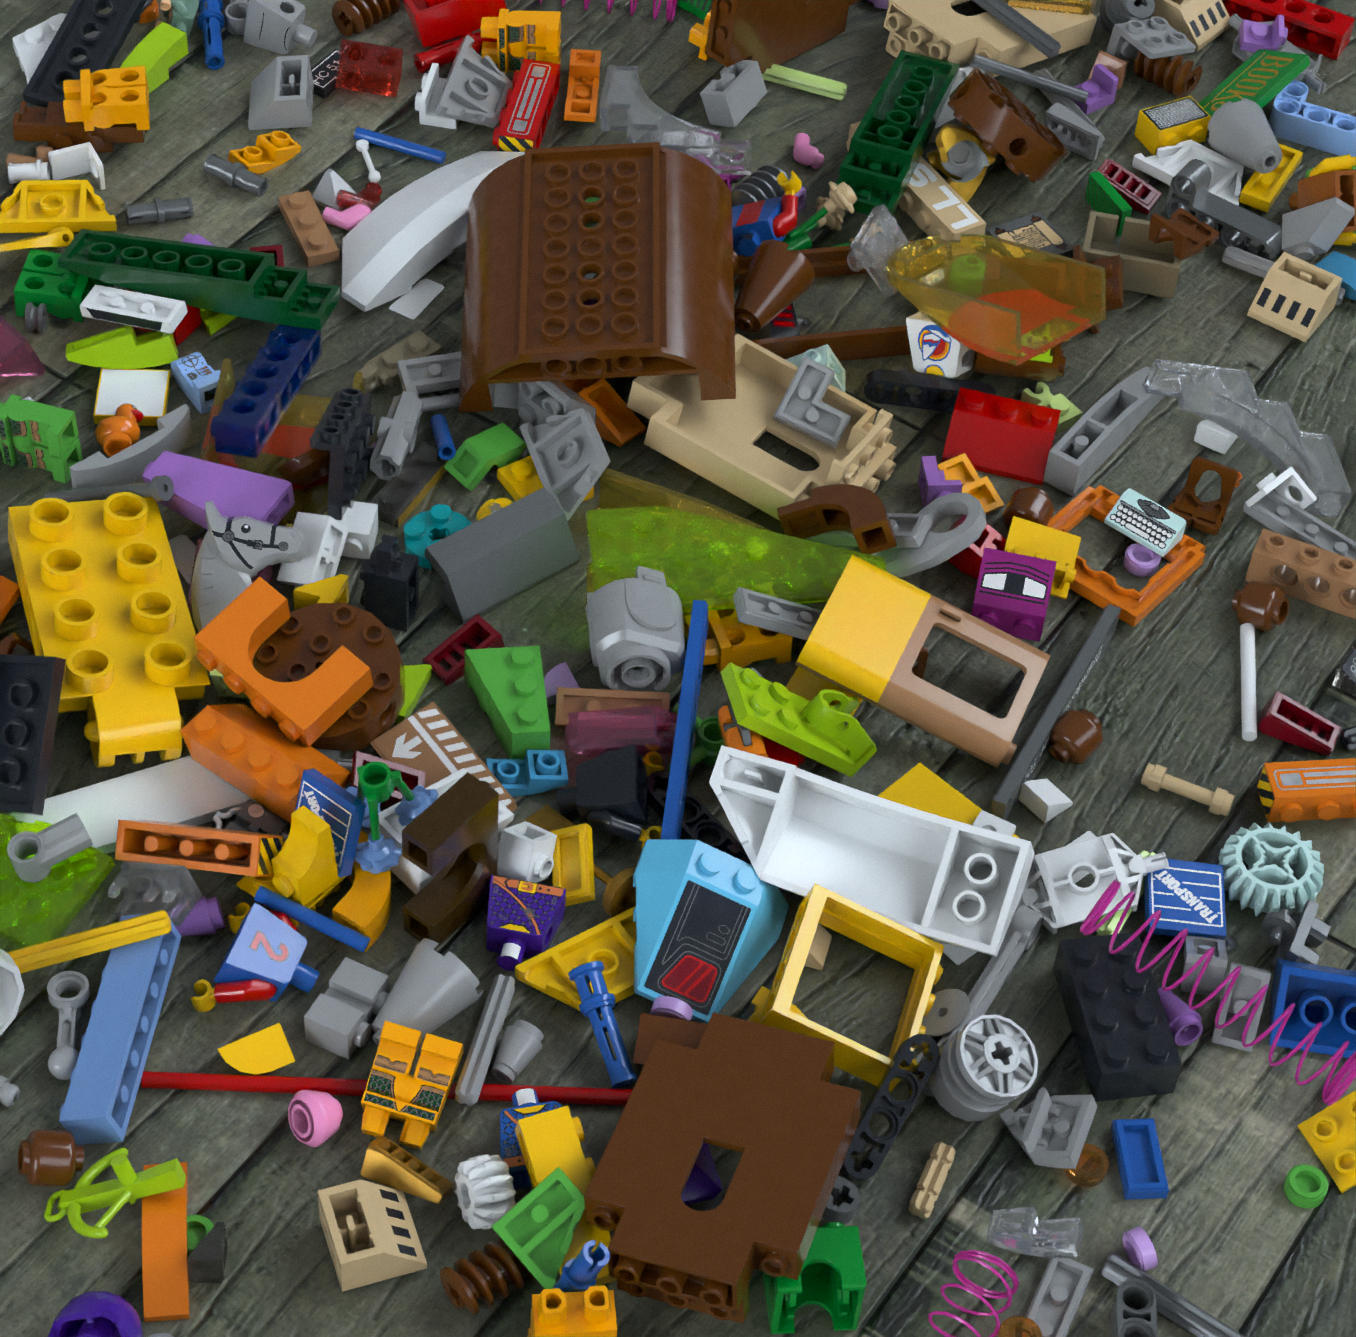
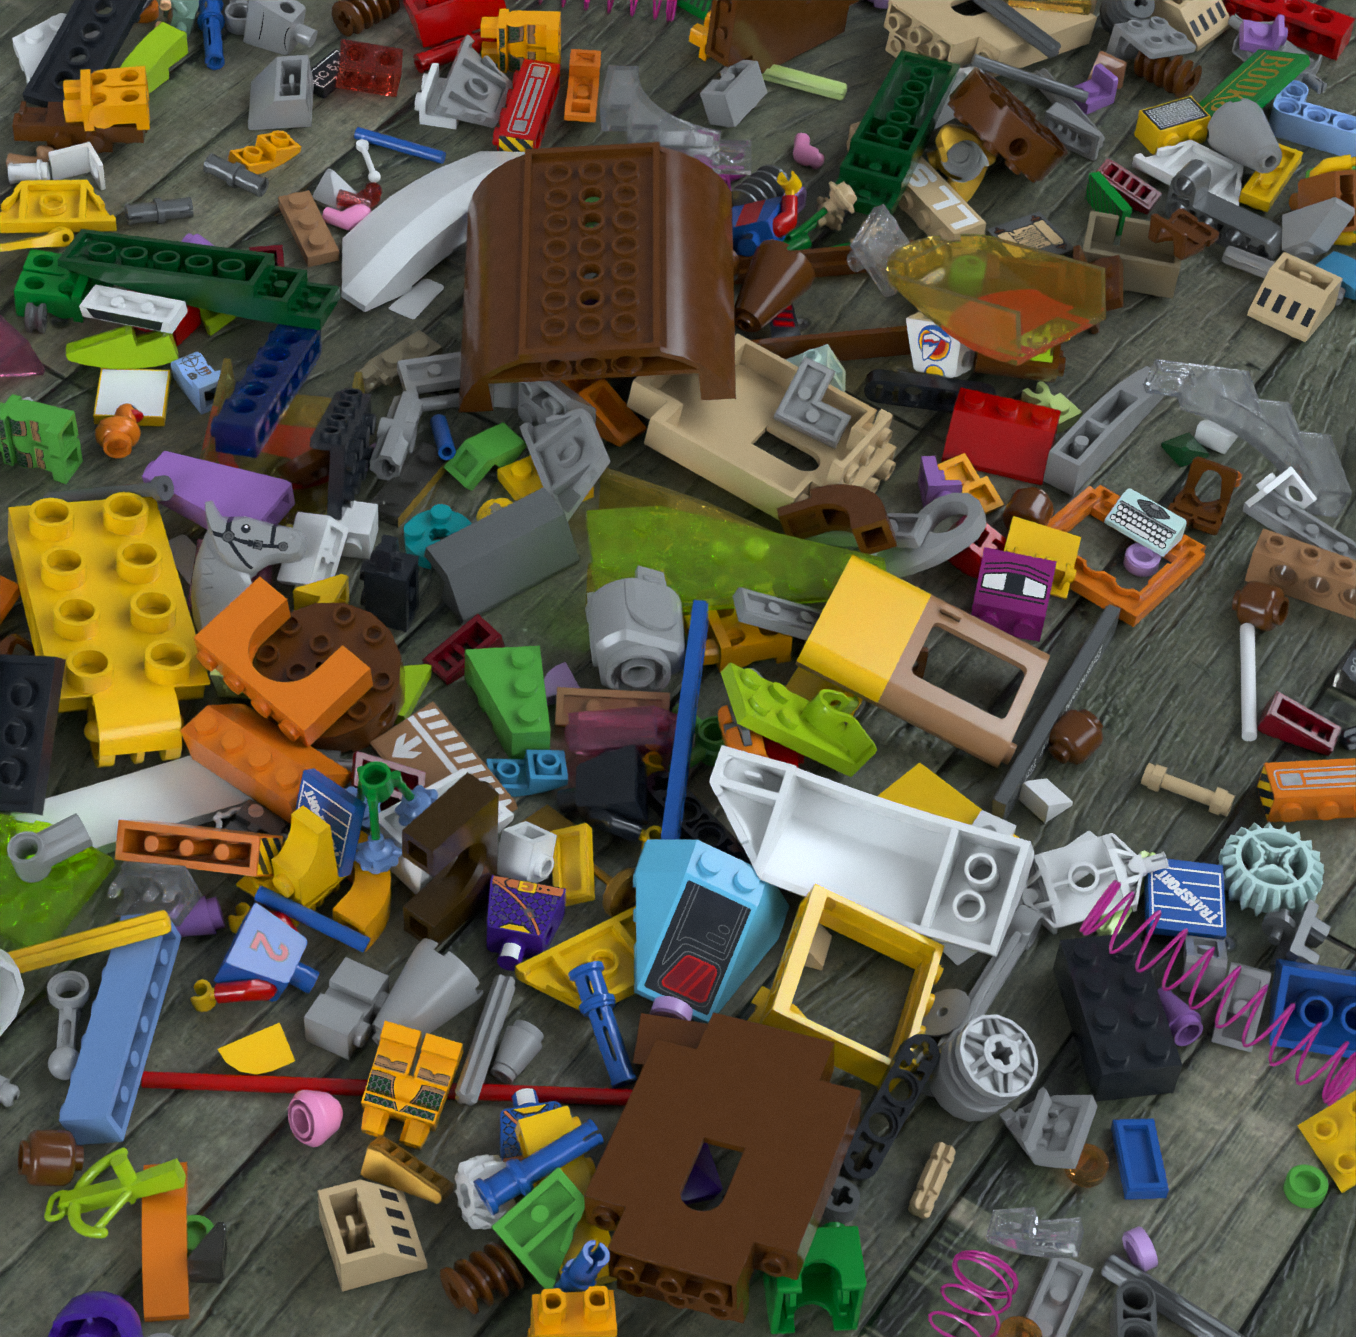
(131, 462): light grey slope -> none
(521, 1175): none -> blue pin
(1184, 449): none -> dark green slope

